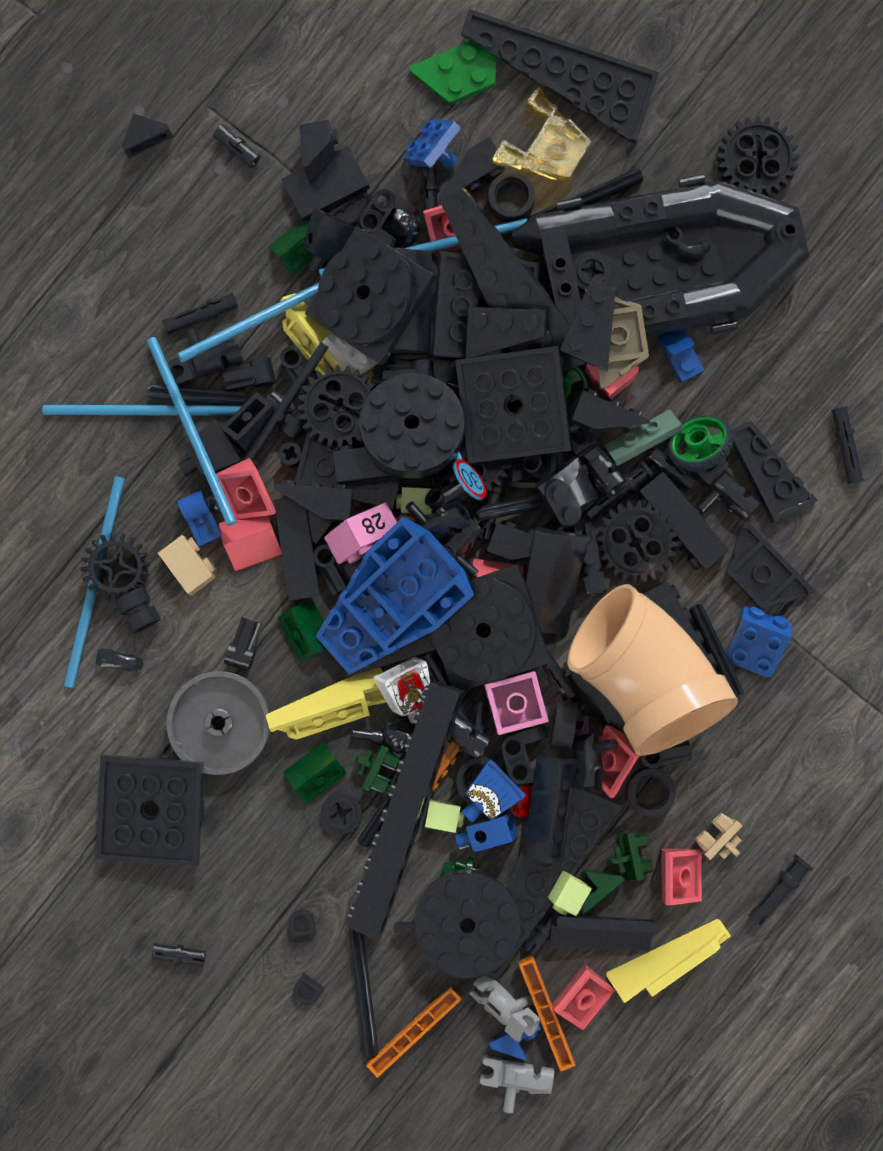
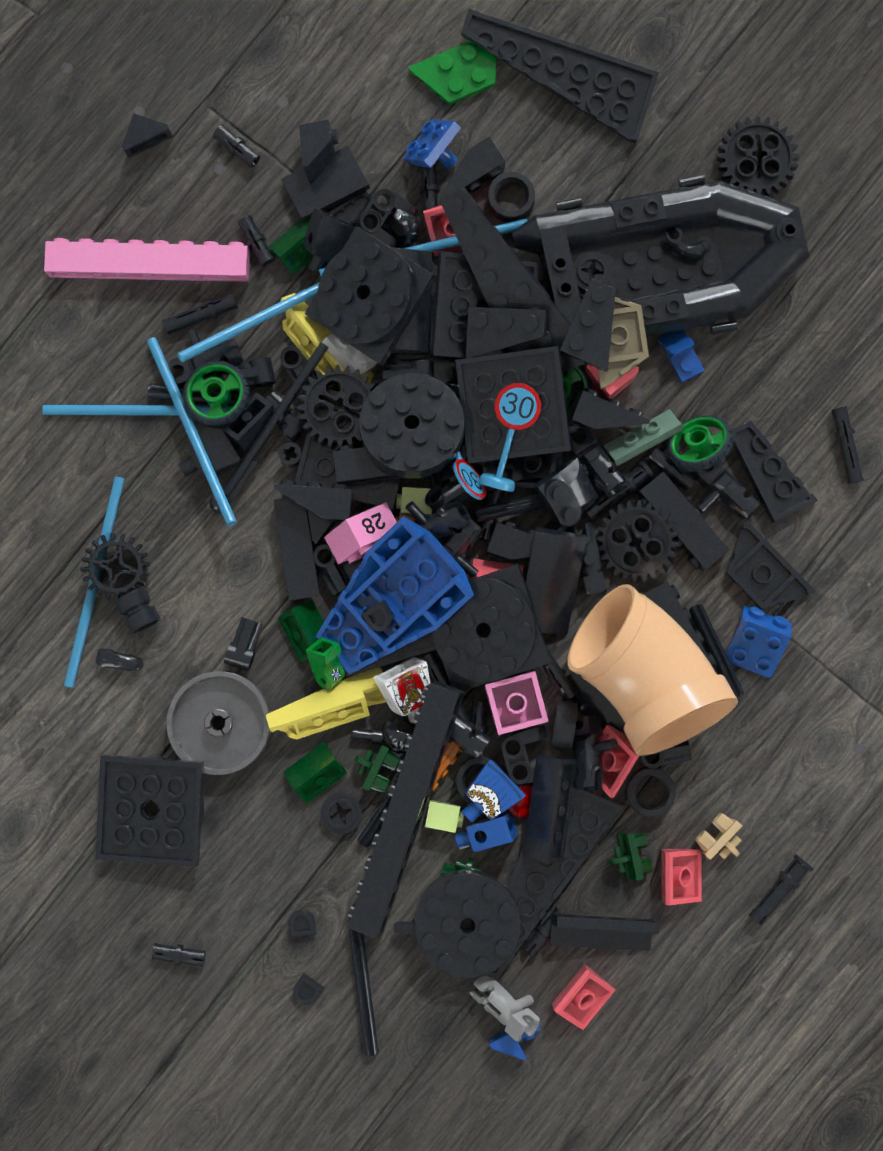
(147, 260): none -> bright pink brick
(187, 564): tan brick -> none
(196, 383): none -> green wheel
(200, 518): blue plate -> none
(245, 491): coral slope -> none
(250, 541): coral slope -> none
(256, 240): none -> black pin
(326, 665): none -> green leg
(379, 617): none -> black tile
(414, 1031): orange piece -> none
(516, 1077): light grey piece -> none
(517, 409): none -> dark azure piece
(546, 1013): orange piece -> none
(554, 150): clear yellow wing -> none
(568, 894): yellowish green brick -> none
(603, 190): black axle -> none
(604, 882): dark green slope -> none
(668, 962): light yellow wedge -> none

